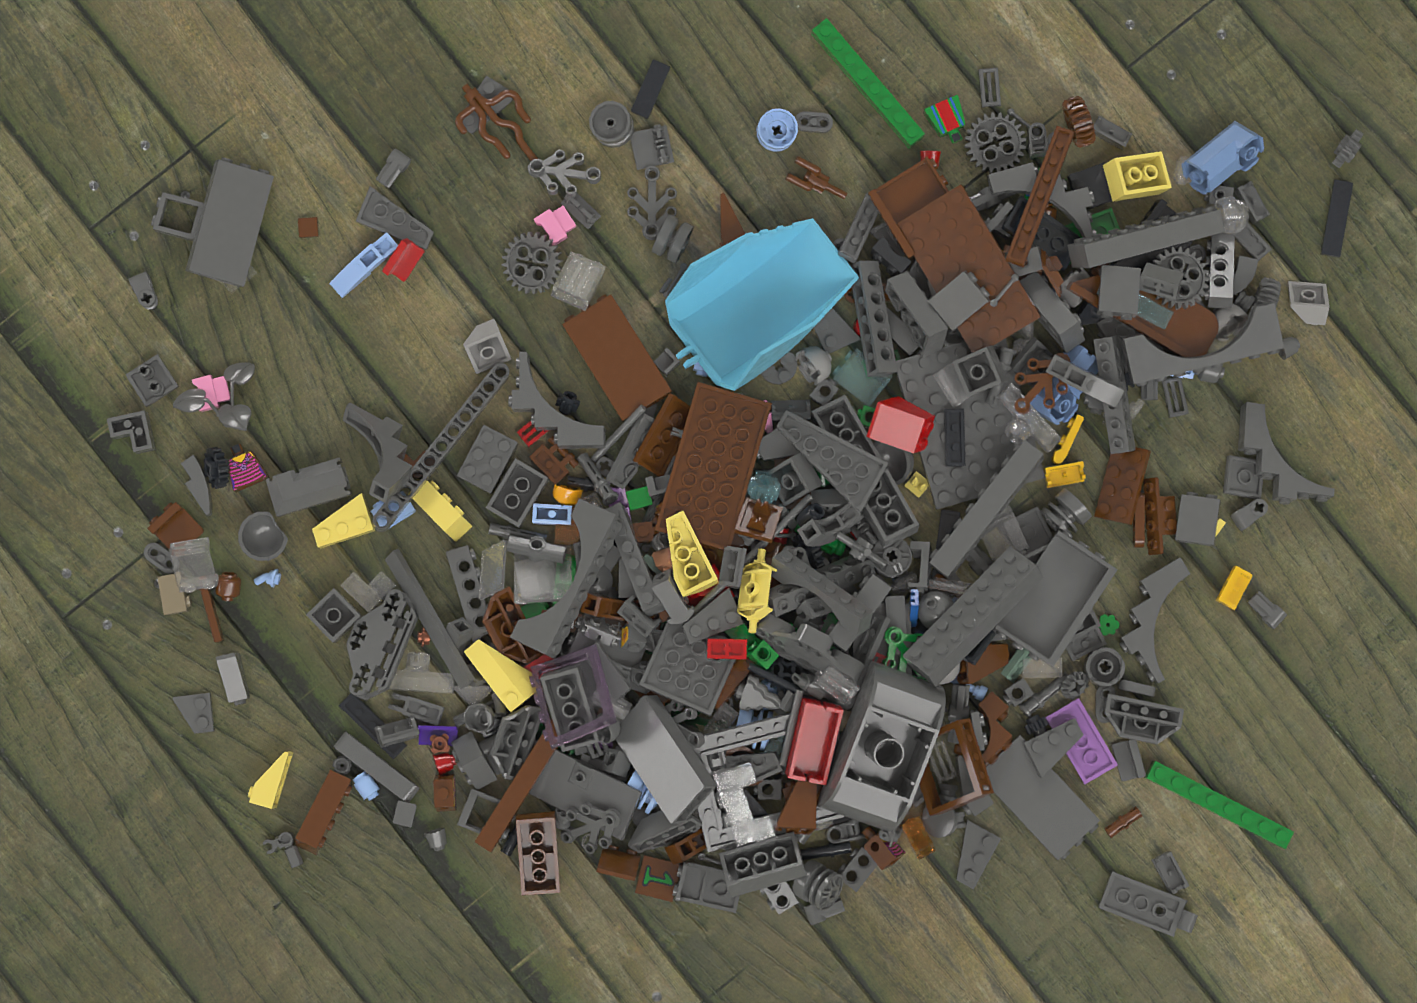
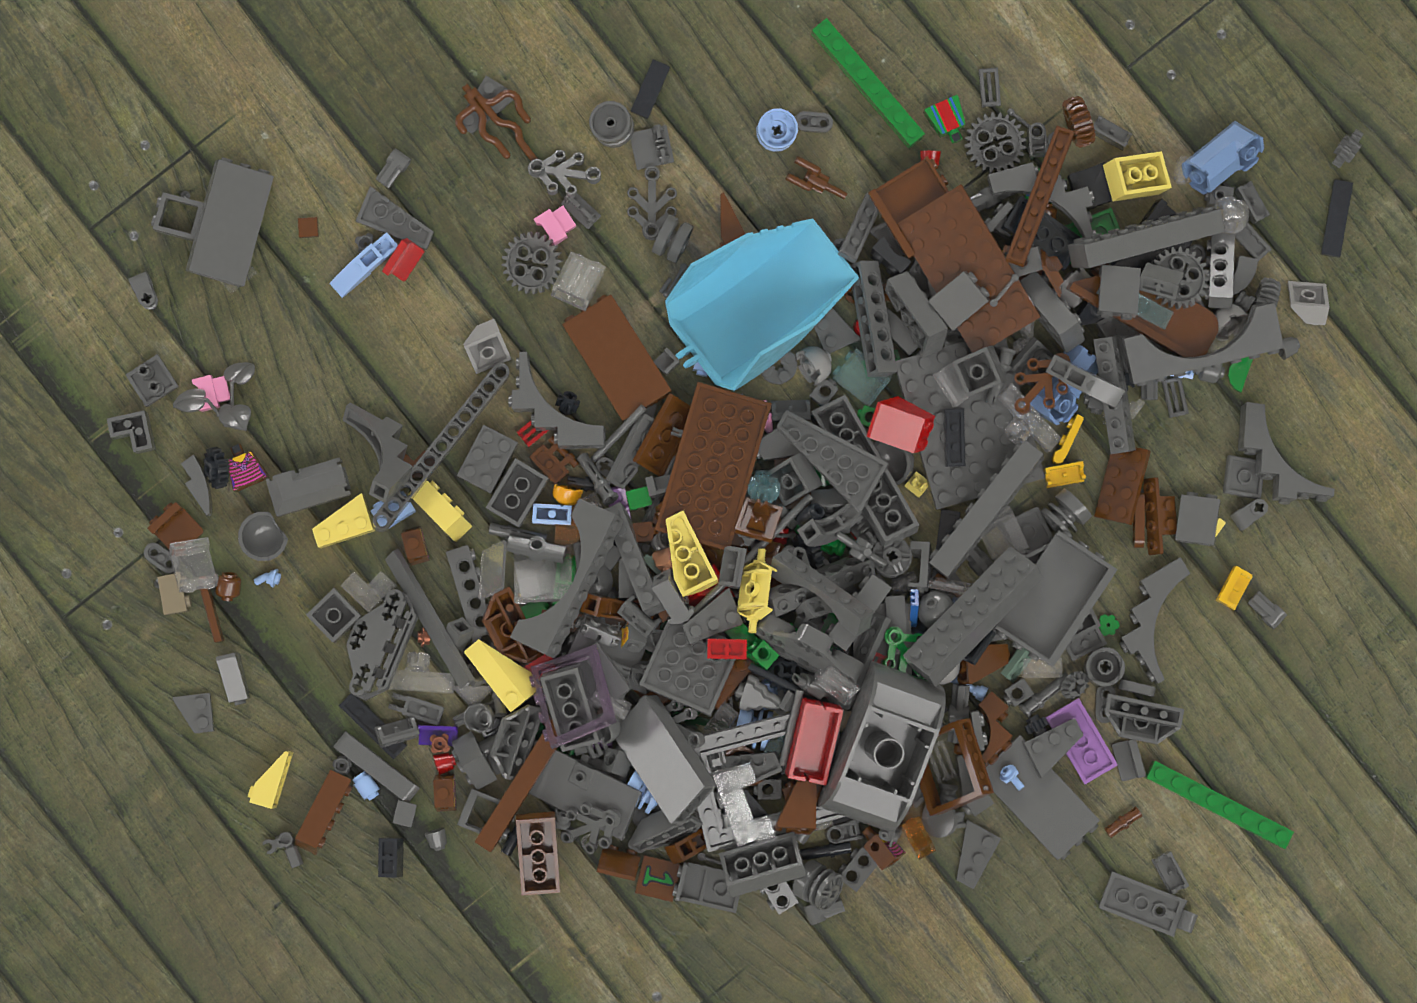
(361, 240): none -> dark grey plate
(390, 857): none -> black hinge
(415, 545): none -> reddish brown torso
(1010, 773): none -> light blue plate
(1238, 373): none -> green tile

